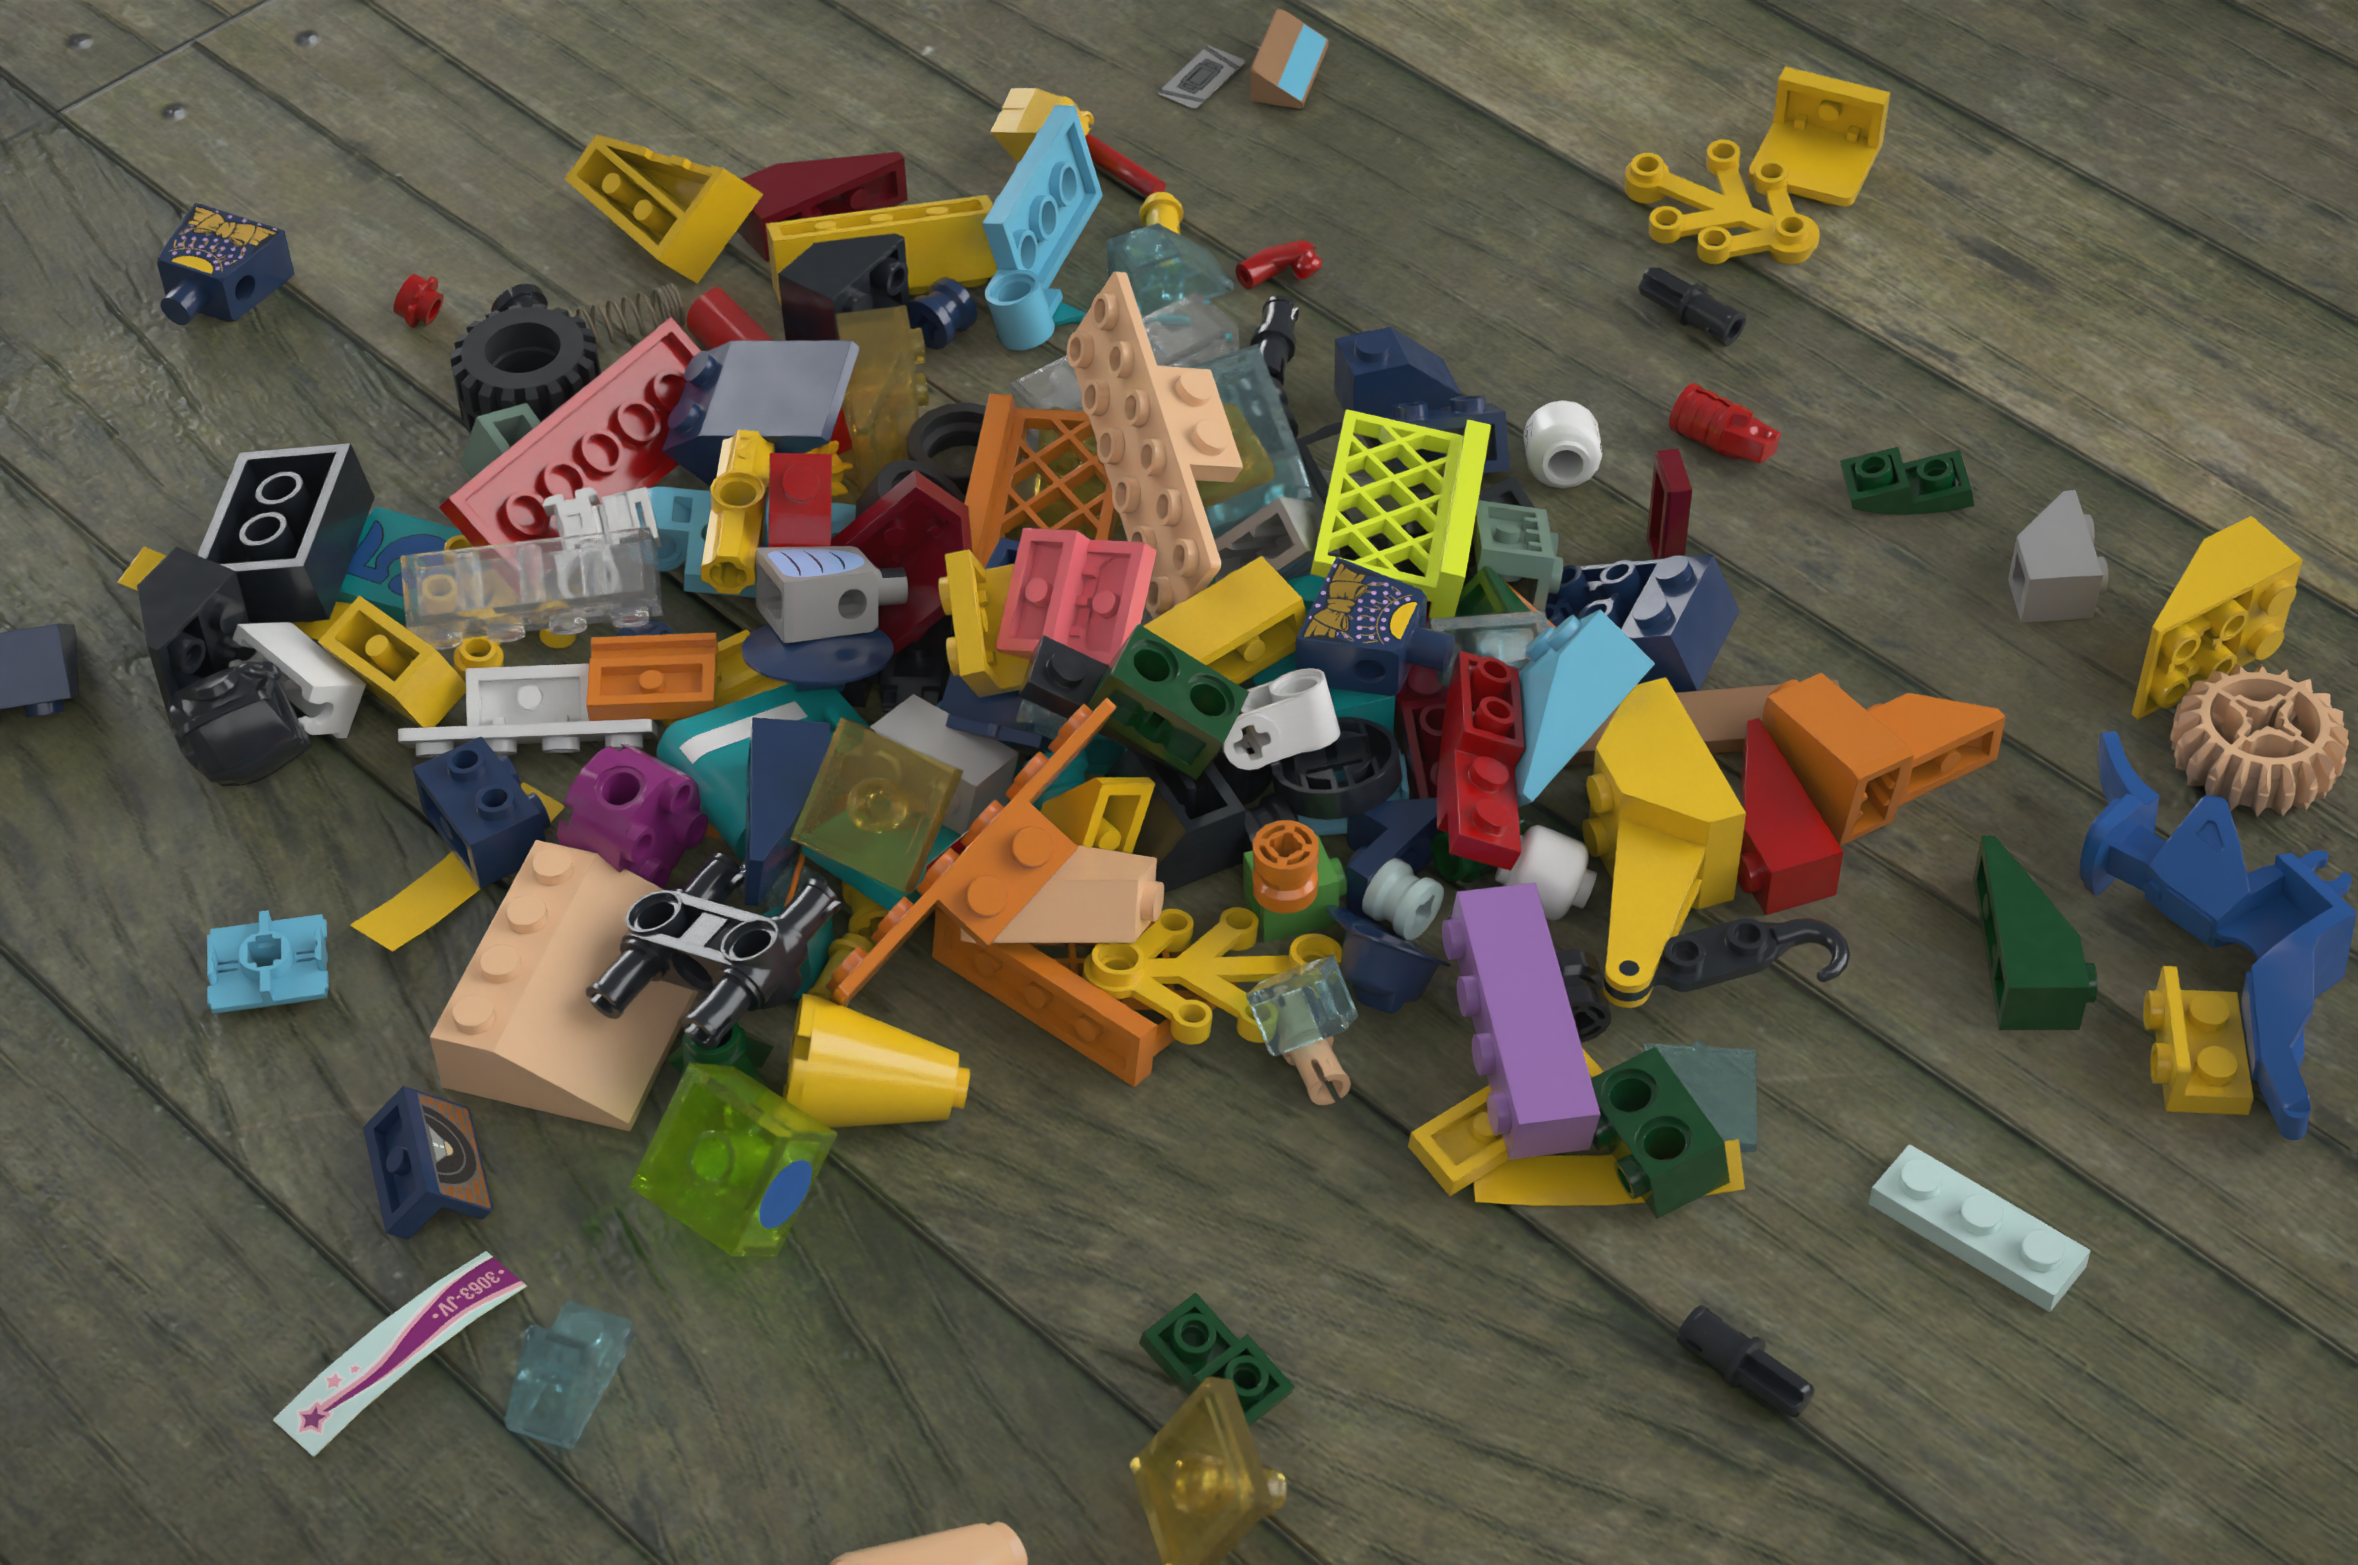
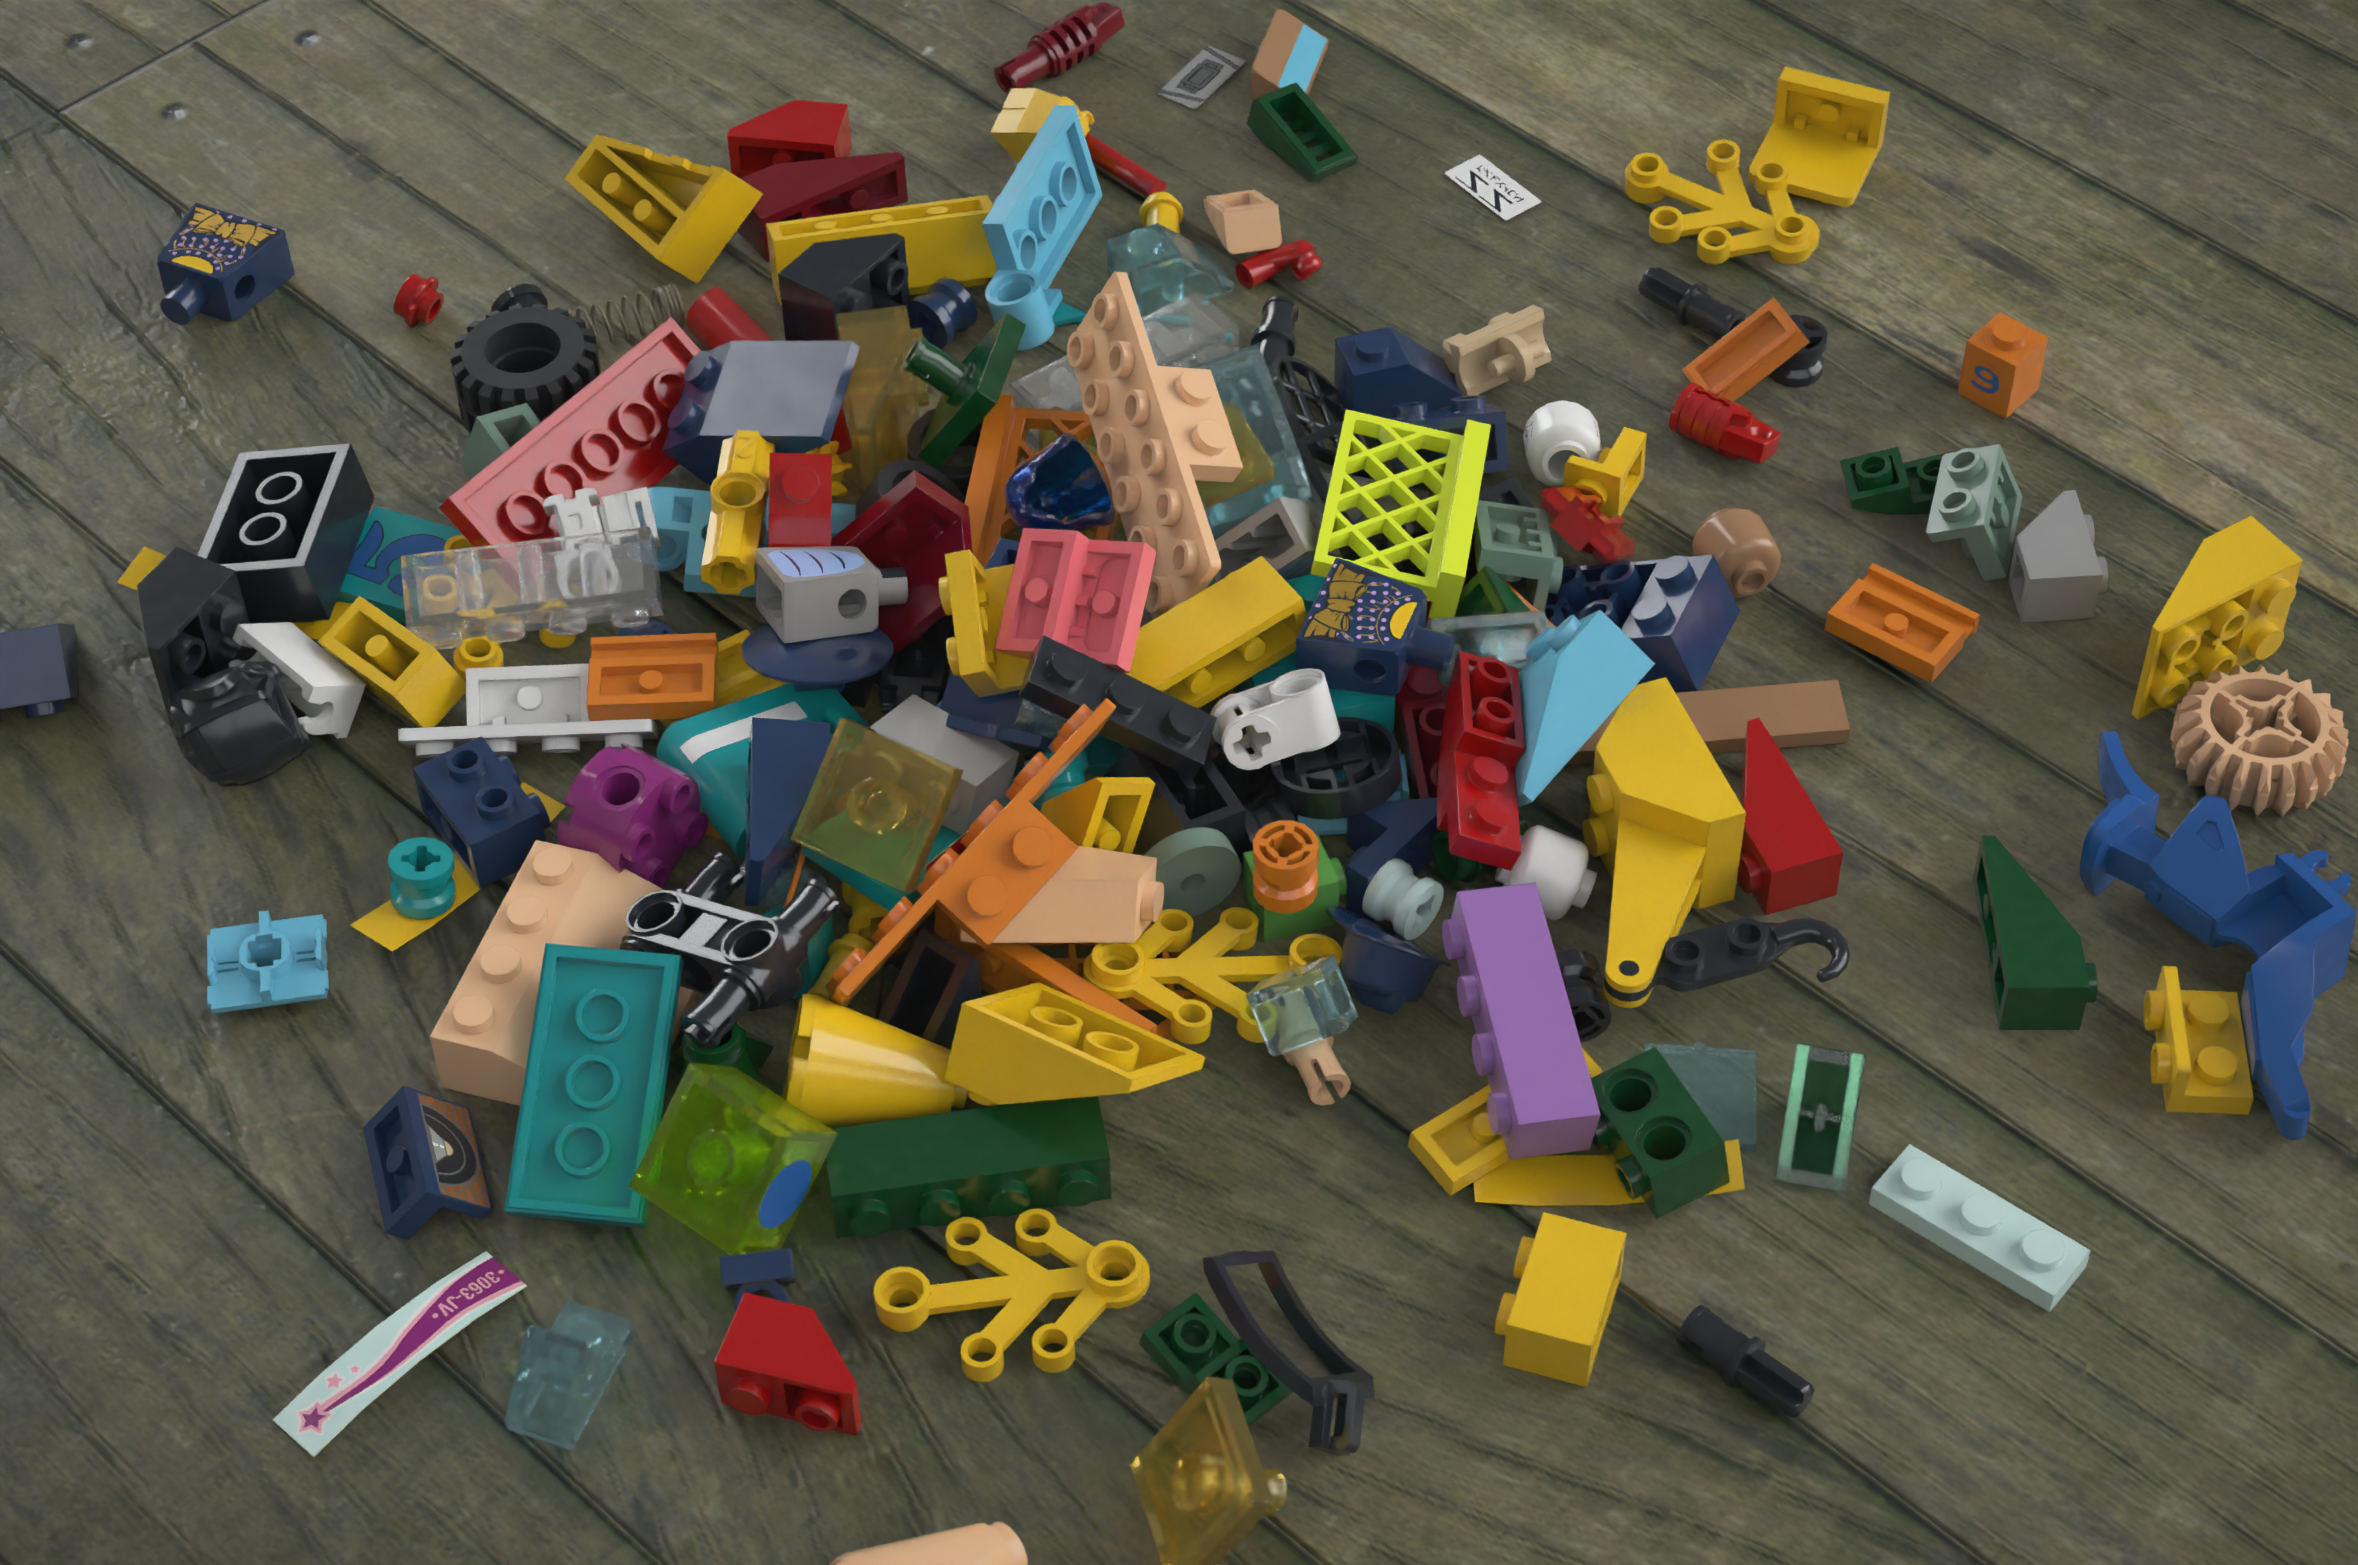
(421, 877): none -> teal wheel
(593, 1084): none -> teal tile
(758, 1273): none -> dark blue tile
(786, 1367): none -> red slope
(789, 134): none -> red slope
(926, 987): none -> black slope
(966, 386): none -> dark green tile
(967, 1165): none -> dark green brick
(1021, 1287): none -> yellow plant
(1055, 1047): none -> yellow slope
(1059, 485): none -> clear blue hair
(1061, 46): none -> dark red hinge
(1169, 701): dark green brick -> none
(1196, 869): none -> sand green piece
(1244, 221): none -> light nougat slope
(1293, 104): none -> dark green slope
(1319, 385): none -> black window
(1349, 1384): none -> black sword
(1492, 187): none -> white sticker
(1498, 352): none -> tan hips
(1562, 1298): none -> yellow brick
(1586, 526): none -> red piece
(1613, 475): none -> yellow bracket
(1669, 506): dark red tile -> none
(1741, 548): none -> medium nougat head
(1747, 352): none -> orange tile
(1807, 364): none -> black wheel
(1820, 1116): none -> clear green slope
(1839, 755): orange slope -> none
(1902, 622): none -> orange plate
(1943, 735): orange slope -> none
(1978, 504): none -> sand green bracket
(2002, 365): none -> orange brick

